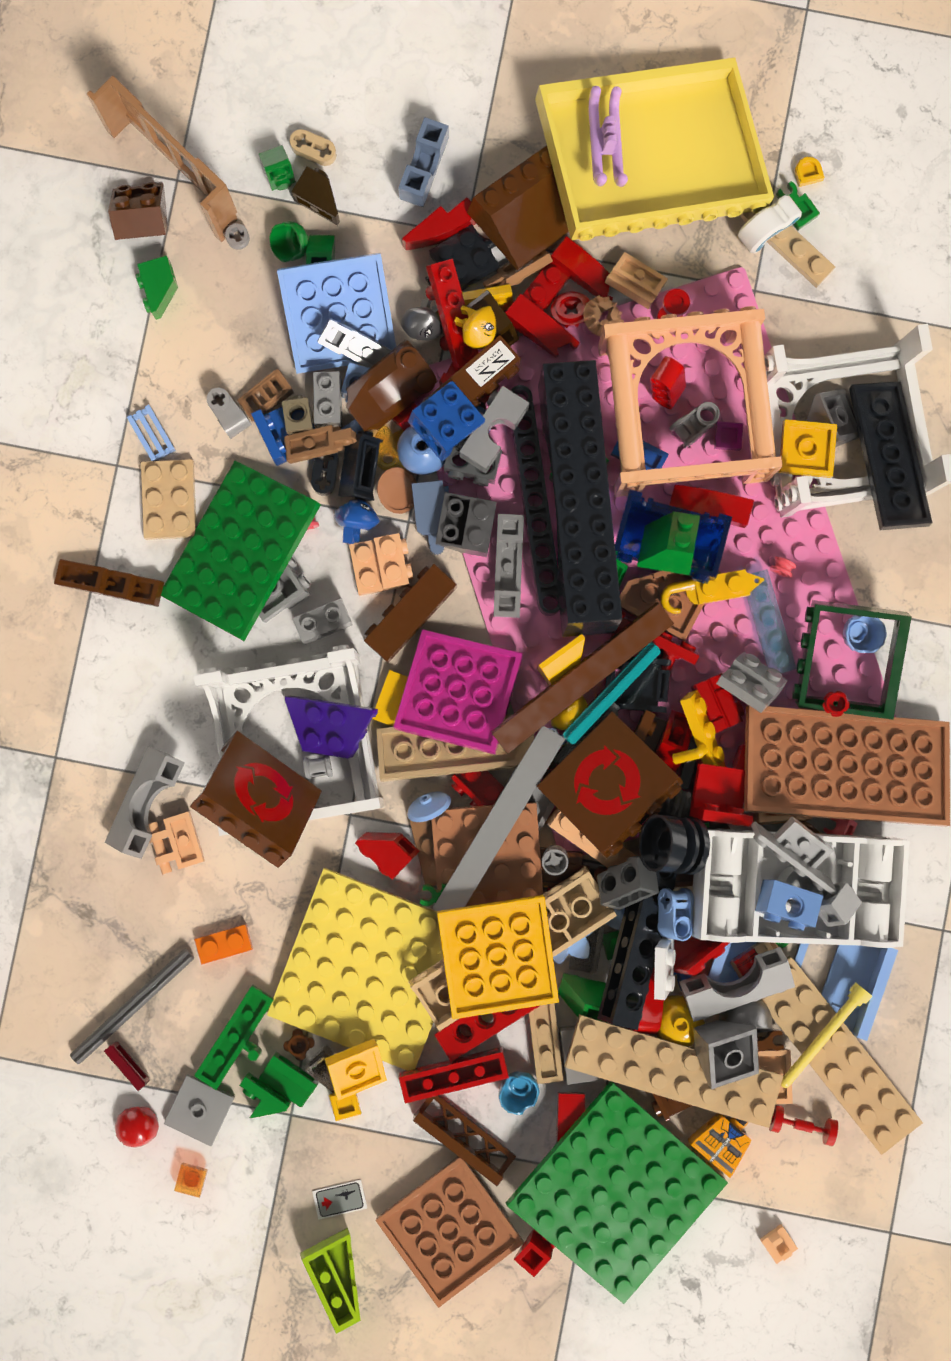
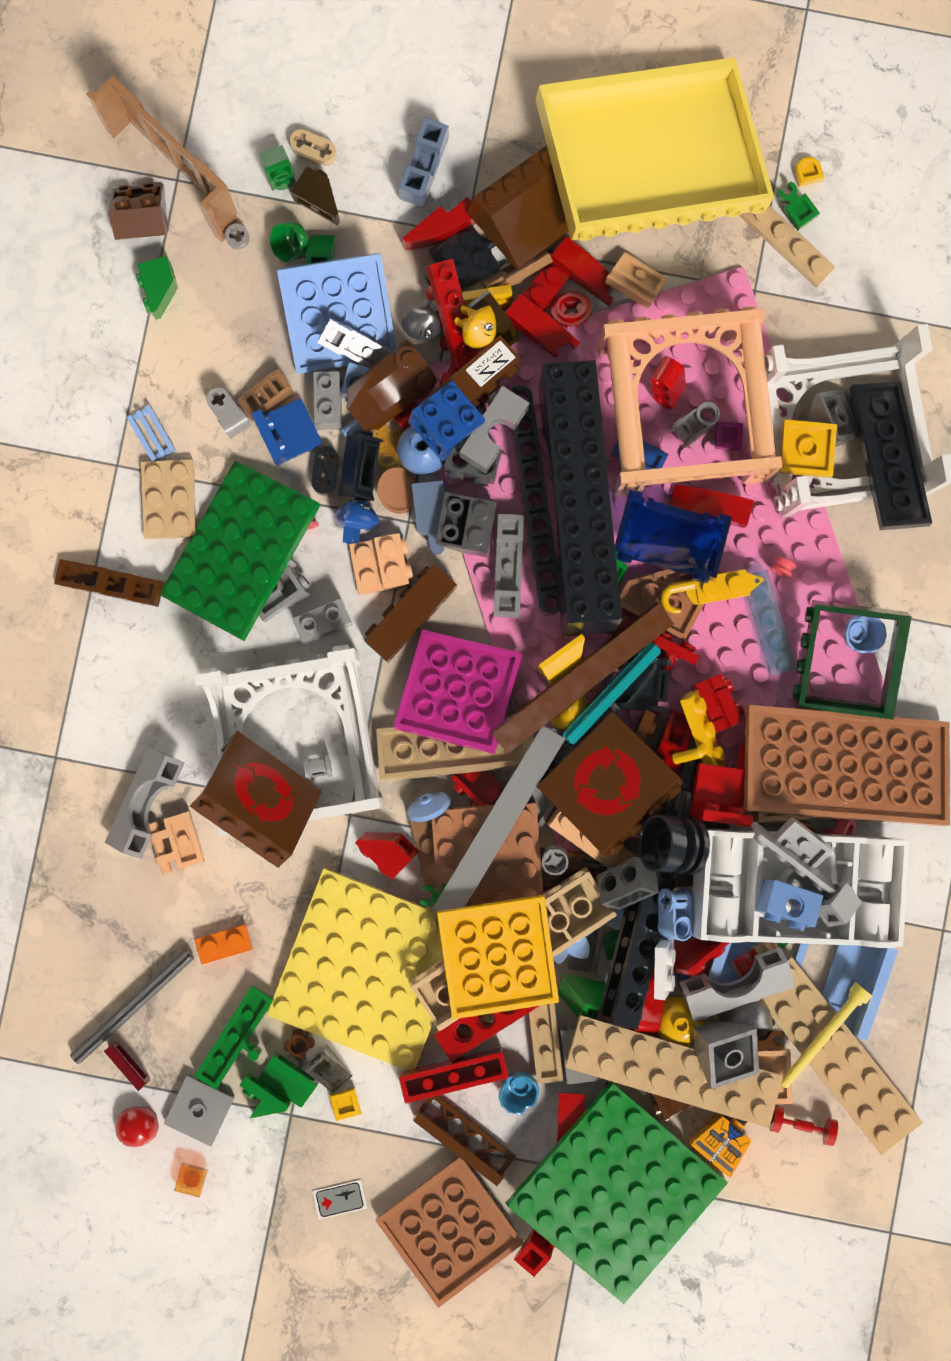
(294, 403): dark tan brick -> none
(317, 443): medium nougat hinge -> none
(329, 726): dark purple wing -> none
(333, 1277): lime wedge -> none
(355, 1069): yellow plate -> none
(390, 698): yellow tile -> none
(593, 312): light nougat gear -> none
(607, 138): lavender piece -> none
(669, 543): green slope -> none
(675, 302): red wheel -> none
(752, 681): light grey plate -> none
(769, 223): white animal -> none
(779, 1244): light nougat tile -> none
(843, 703): red plate -> none

